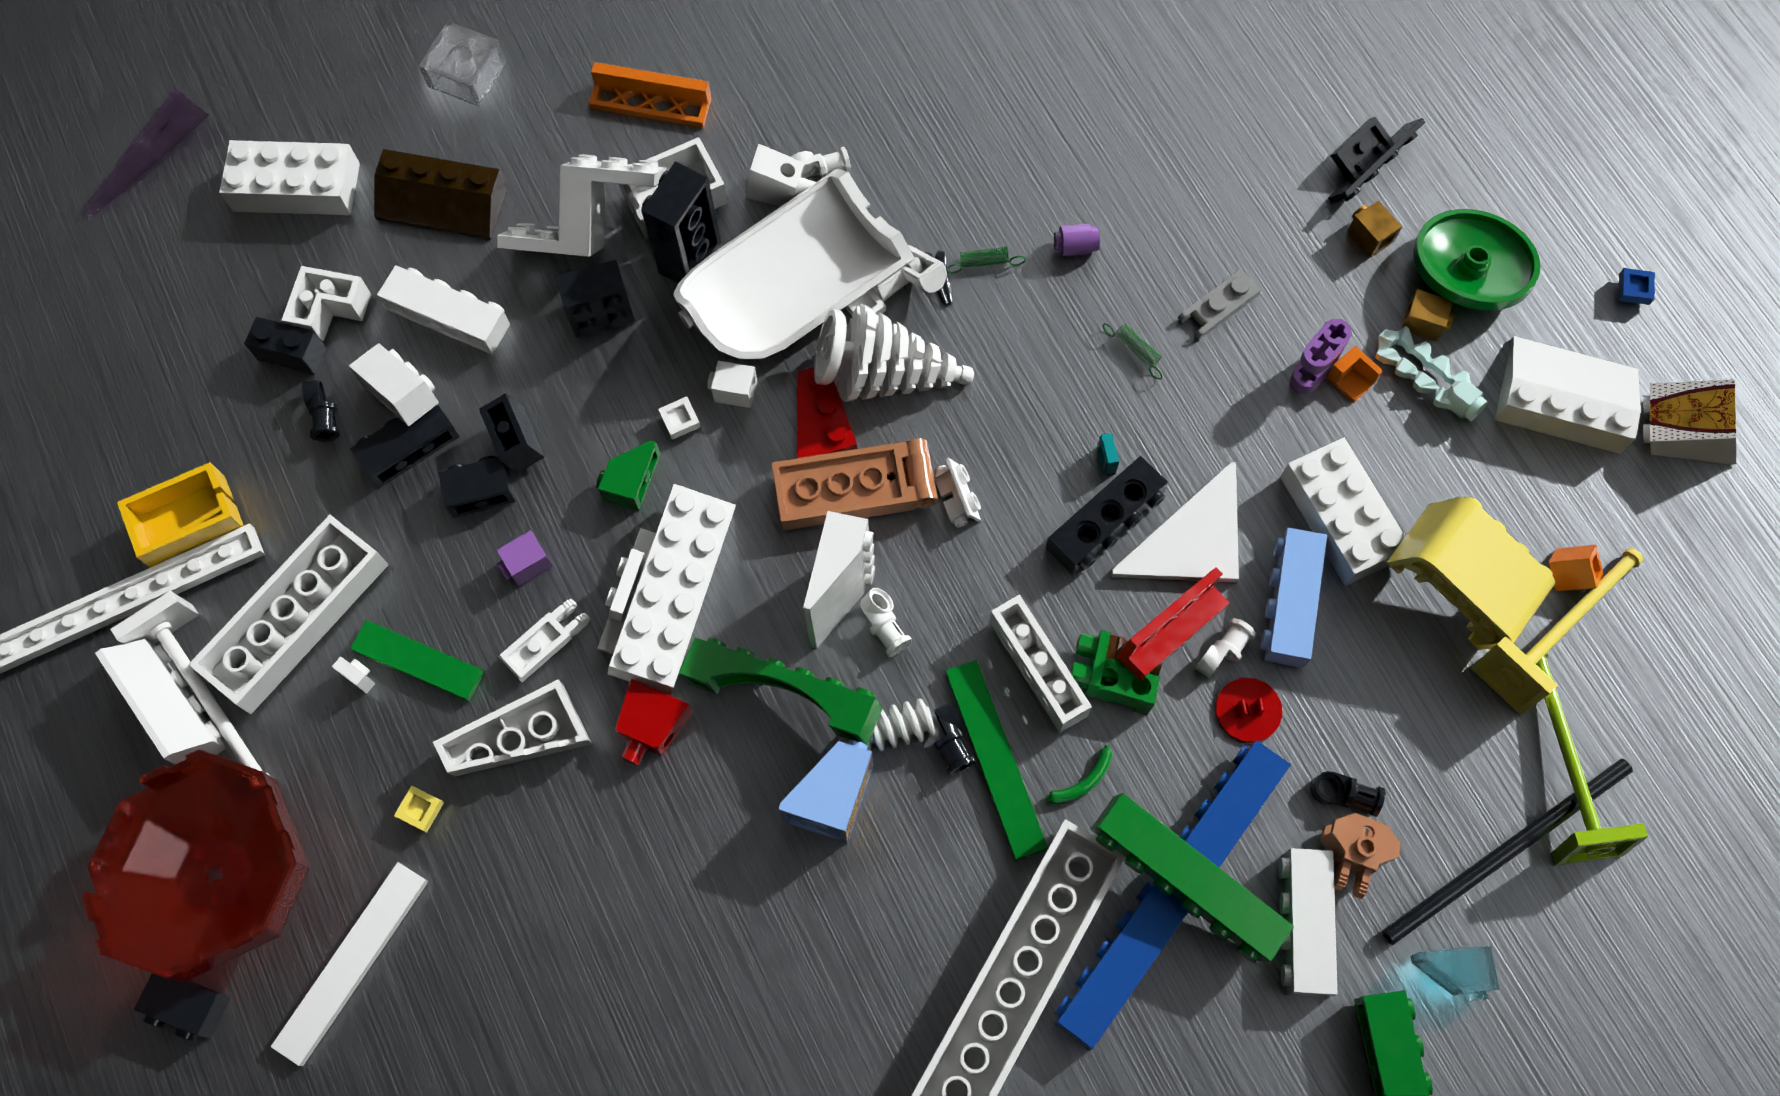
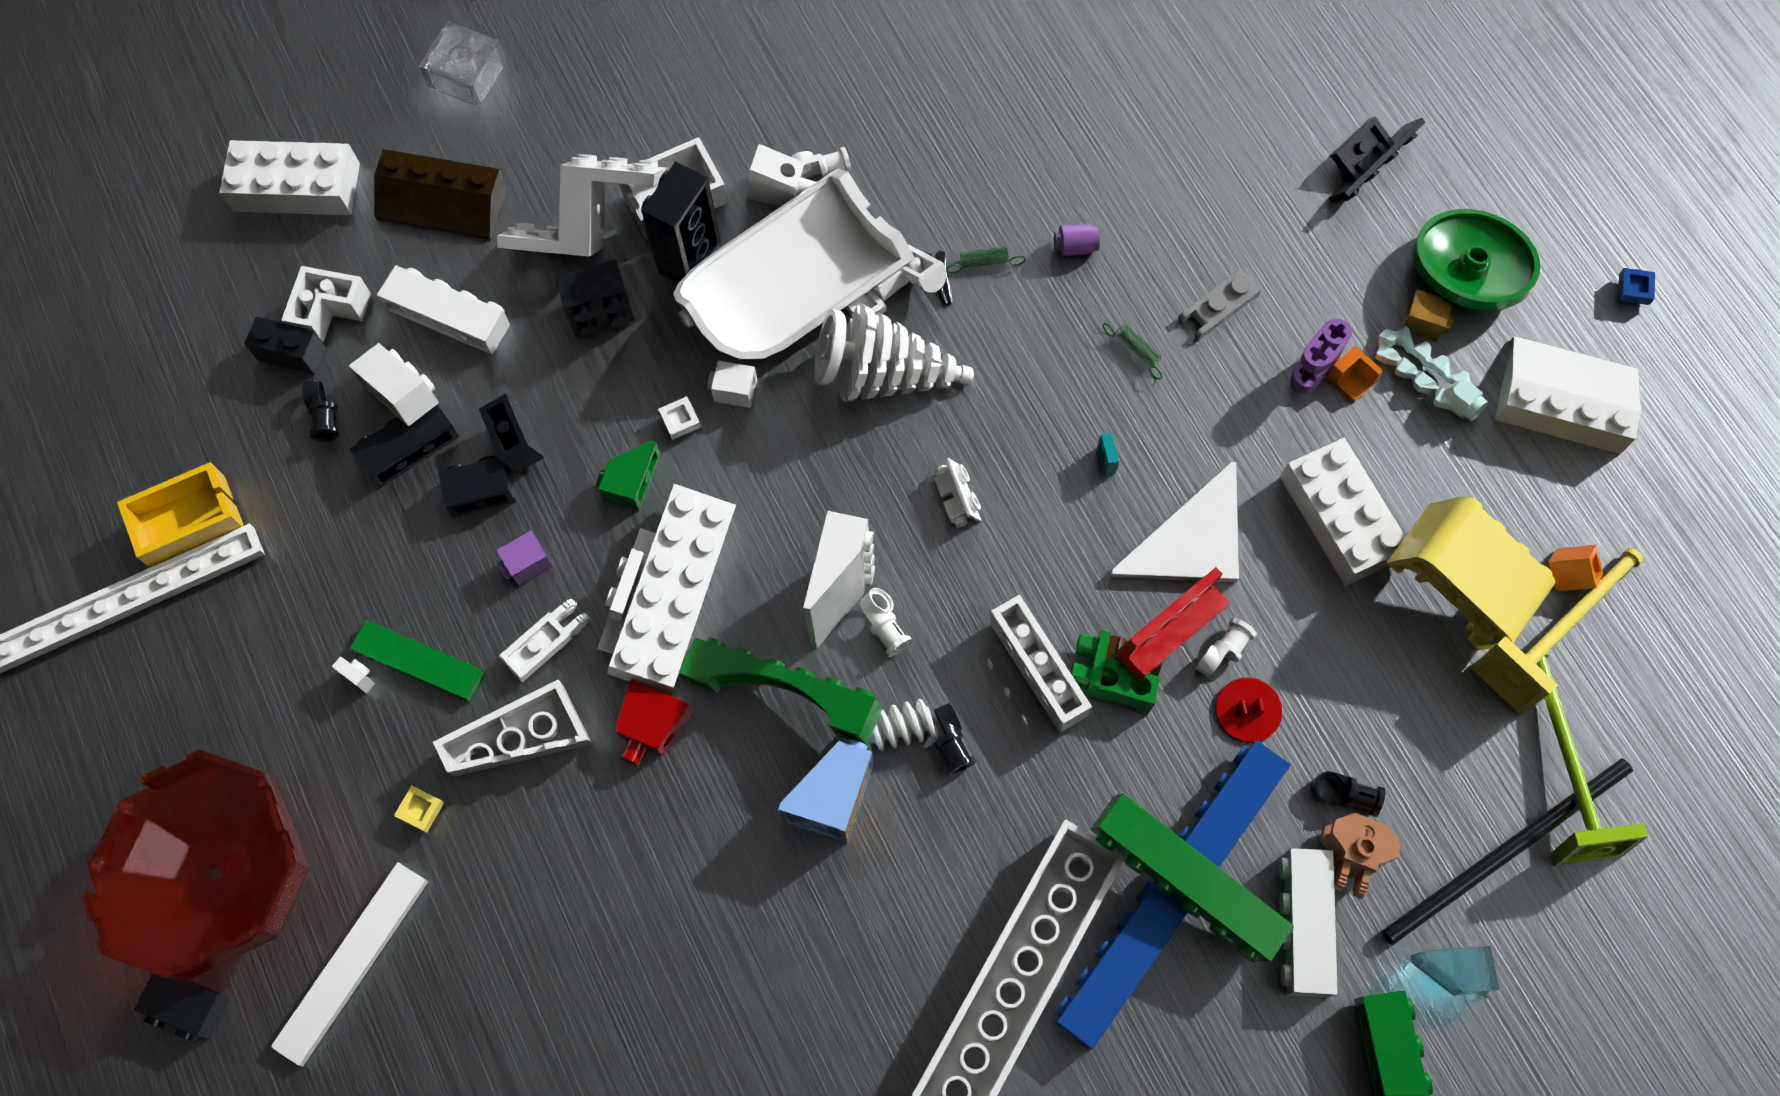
(156, 624): white tile -> none
(160, 699): white slope -> none
(164, 130): clear purple wedge -> none
(289, 614): white brick -> none
(646, 84): orange fence -> none
(821, 418): red wing -> none
(854, 483): nougat hinge -> none
(996, 760): green tile -> none
(1088, 783): green piece -> none
(1138, 479): black brick -> none
(1294, 597): light blue brick -> none
(1374, 227): pearl gold brick -> none
(1692, 420): slope -> none

